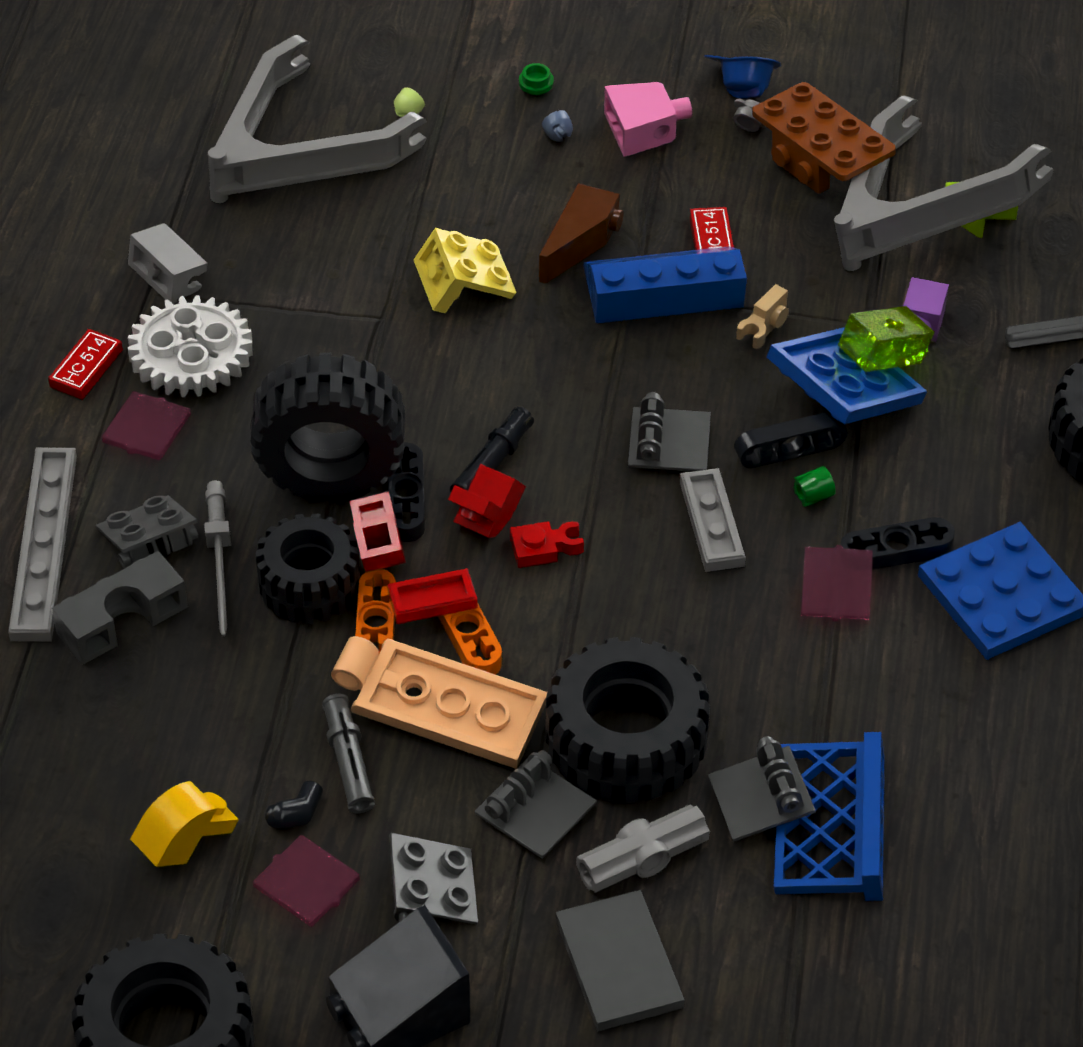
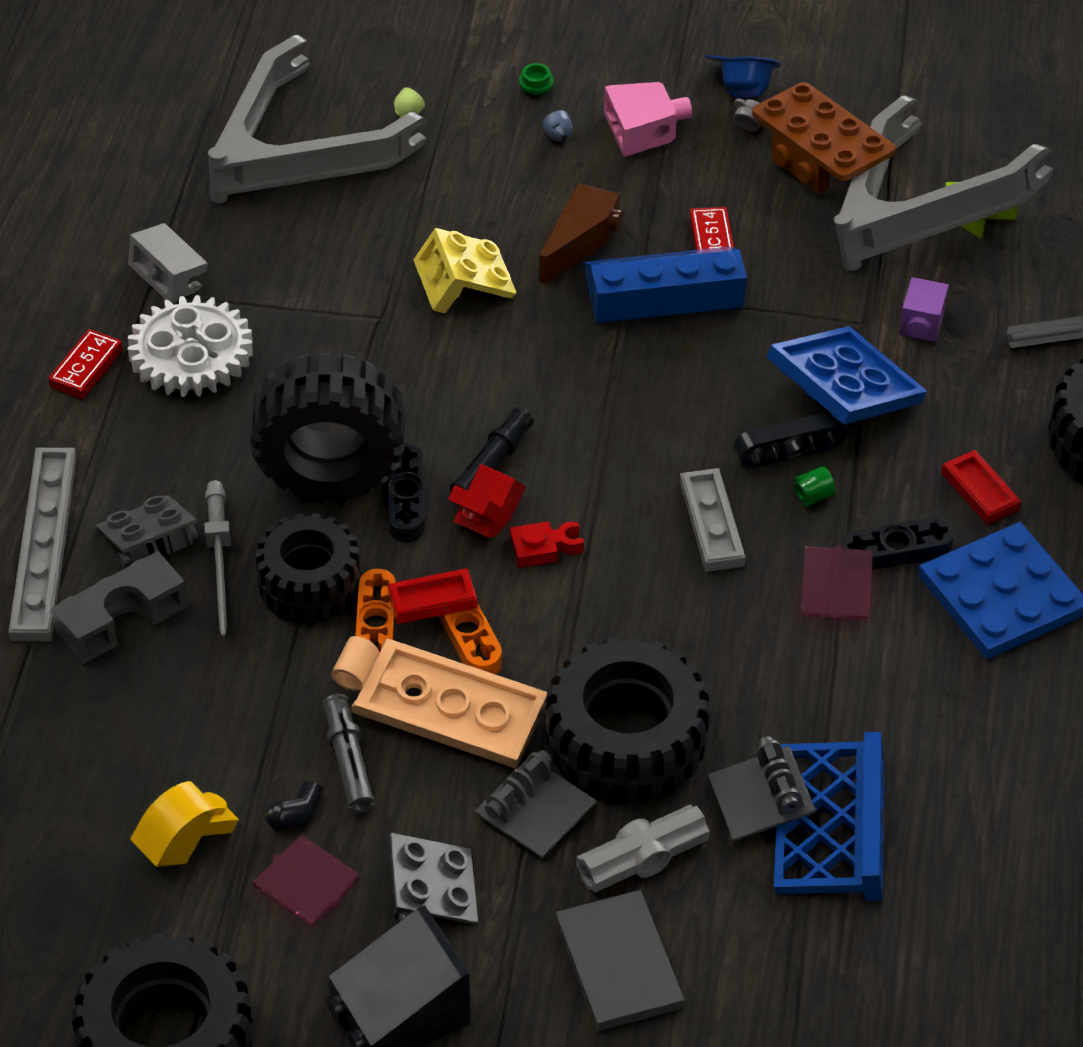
(146, 425): clear pink piece -> none
(377, 532): brick -> none
(668, 437): dark grey hinge -> none
(767, 314): tan plate -> none
(885, 338): clear neon green brick -> none
(981, 487): none -> red tile

